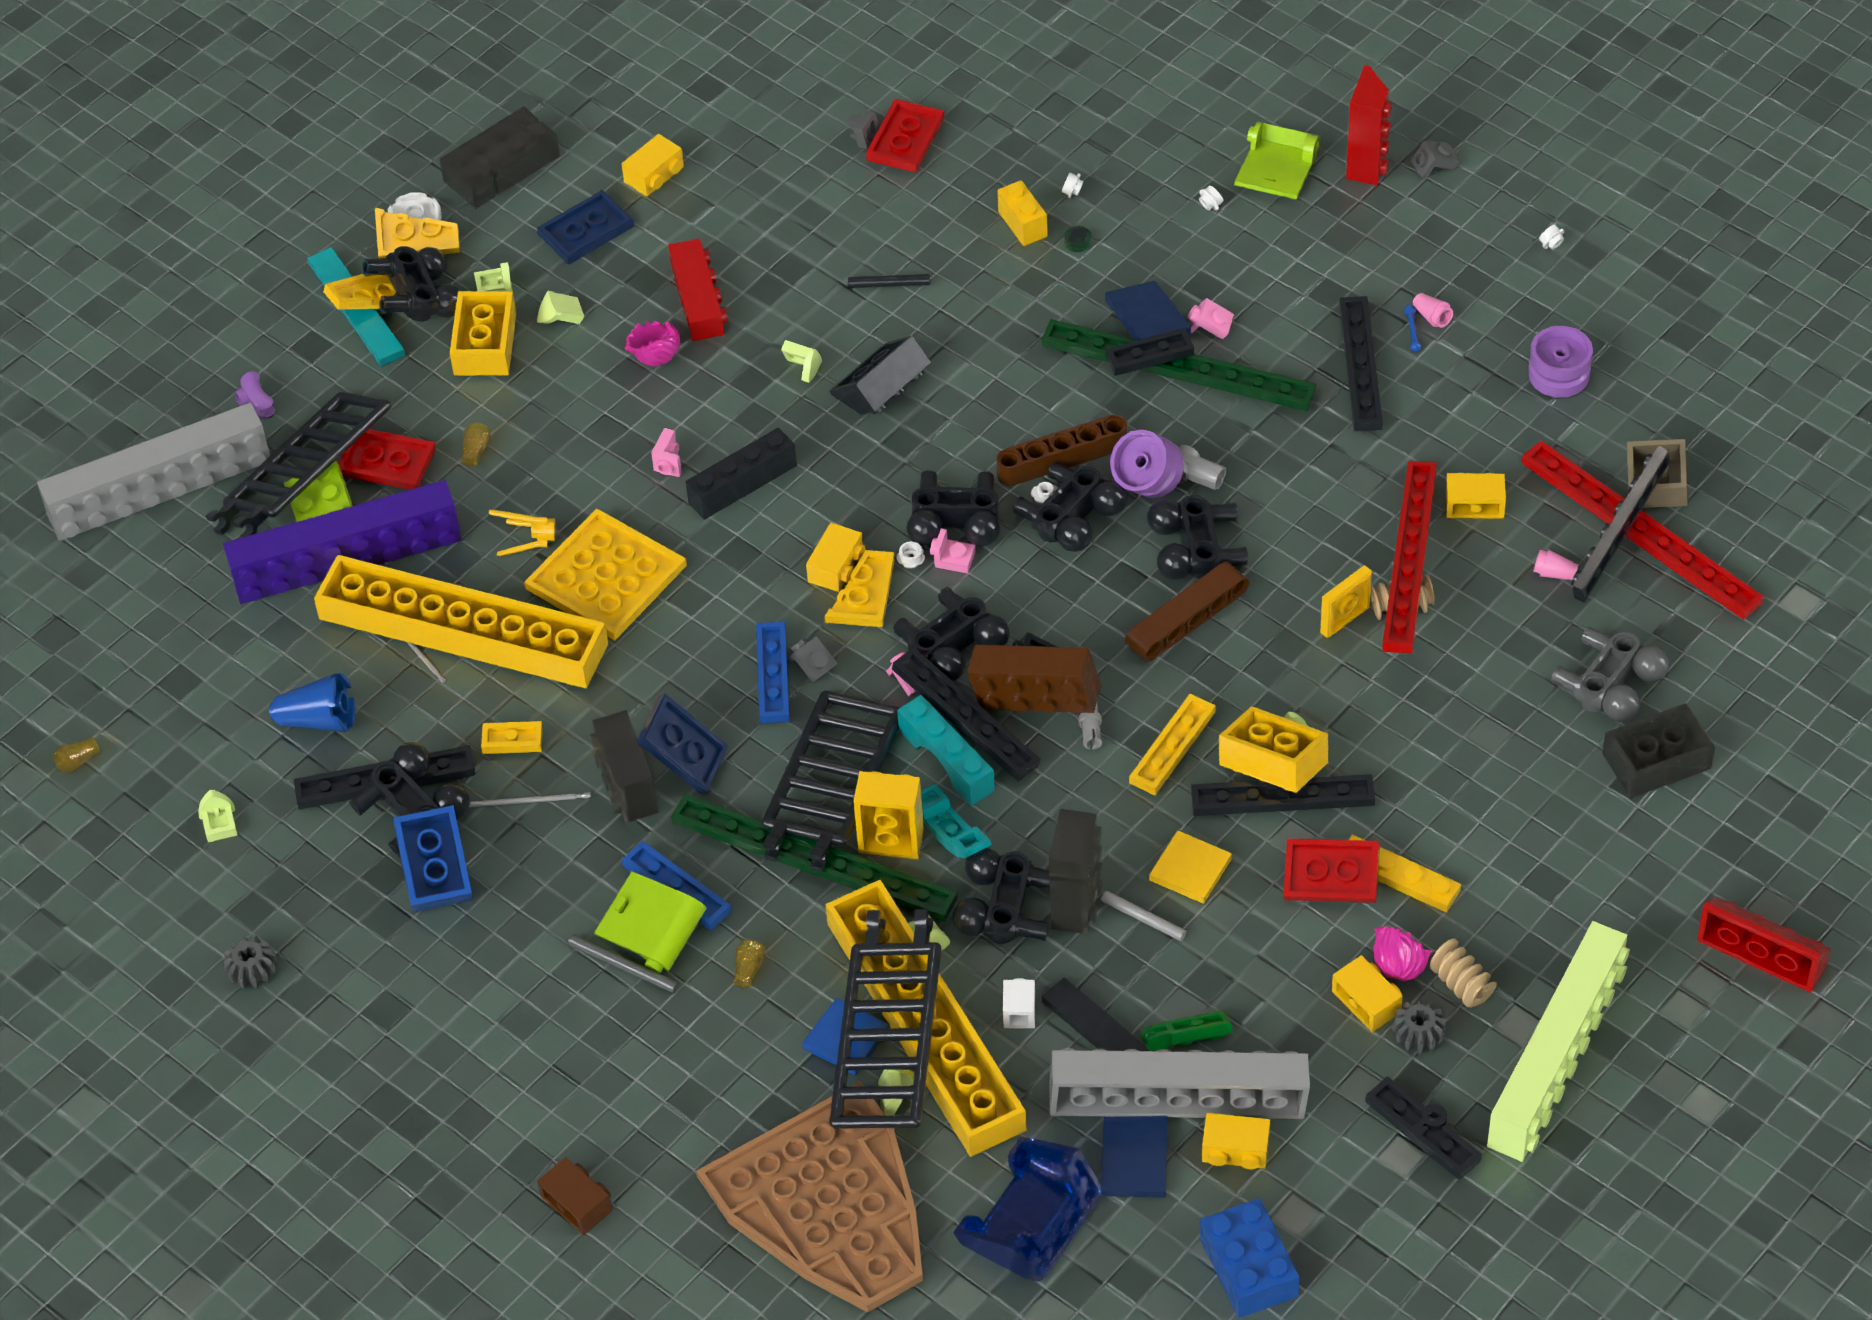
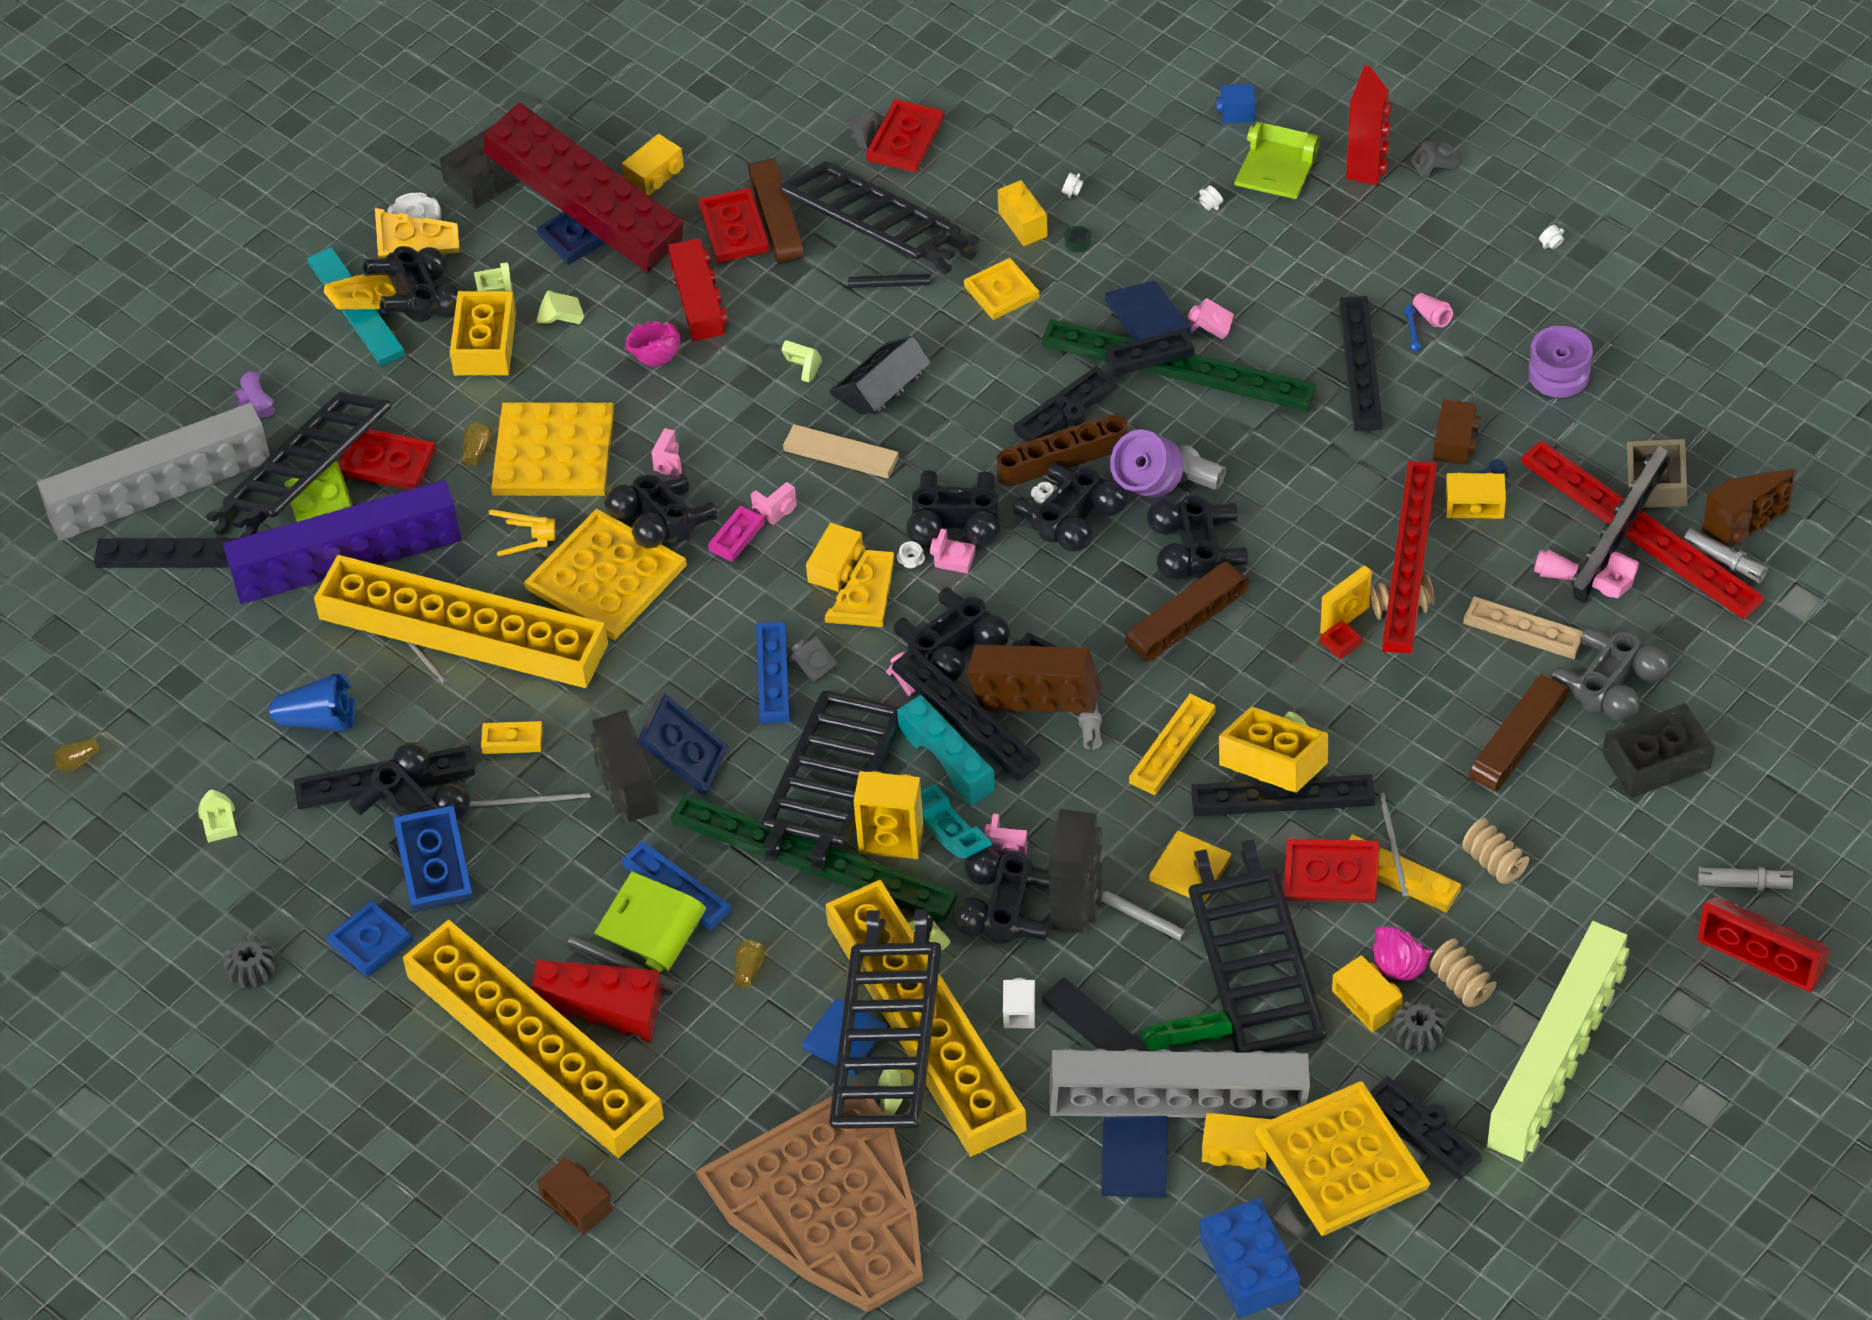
(161, 553): none -> black plate
(369, 938): none -> blue tile
(534, 1038): none -> yellow brick
(553, 449): none -> yellow plate
(583, 186): none -> dark red brick
(601, 994): none -> red wedge
(660, 510): none -> black piece
(733, 225): none -> red plate
(736, 533): none -> dark pink plate
(741, 473): black brick -> none
(775, 211): none -> reddish brown beam
(776, 505): none -> bright pink bracket
(841, 451): none -> tan tile
(928, 250): none -> black bar
(1001, 288): none -> yellow tile
(1004, 839): none -> bright pink bracket
(1037, 1210): clear blue windscreen -> none
(1066, 406): none -> black hinge
(1236, 103): none -> blue brick
(1293, 953): none -> black bar
(1340, 639): none -> red plate
(1341, 1158): none -> yellow plate
(1393, 844): none -> light grey piece
(1455, 432): none -> reddish brown brick
(1493, 852): none -> tan piece
(1496, 466): none -> dark blue hand
(1518, 732): none -> reddish brown beam
(1523, 627): none -> tan tile
(1617, 576): none -> bright pink bracket
(1734, 560): none -> light grey pin
(1745, 878): none -> light grey pin
(1747, 505): none -> reddish brown slope

